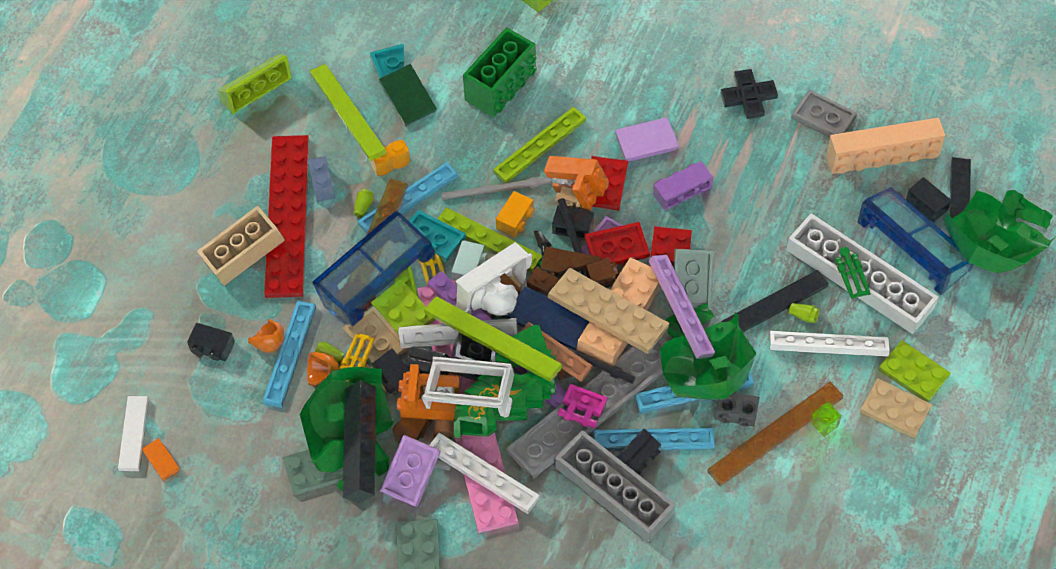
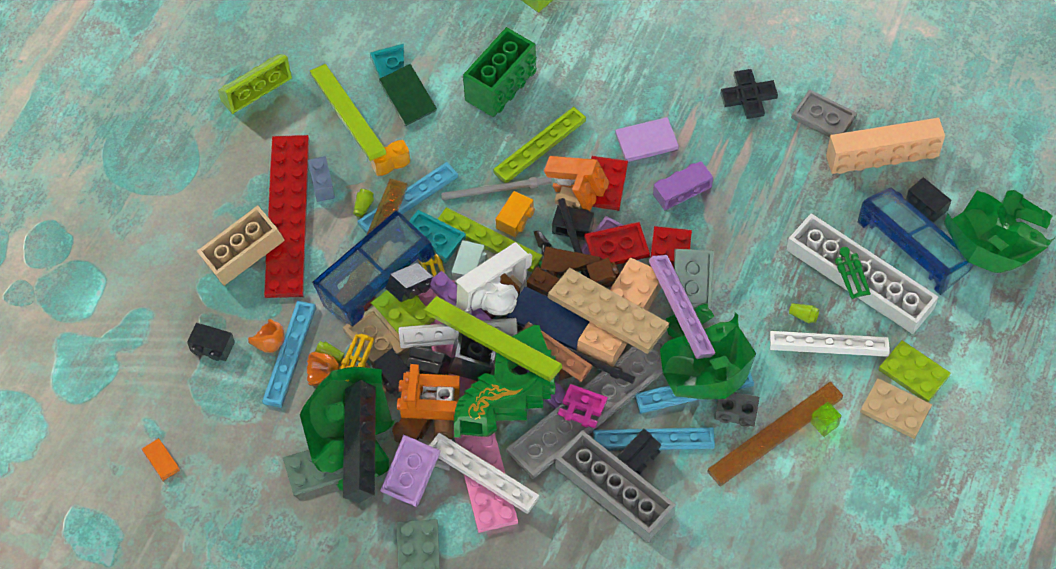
(133, 433): white tile -> none
(409, 282): none -> black brick
(439, 364): white piece -> none
(780, 300): black tile -> none
(959, 185): black tile -> none

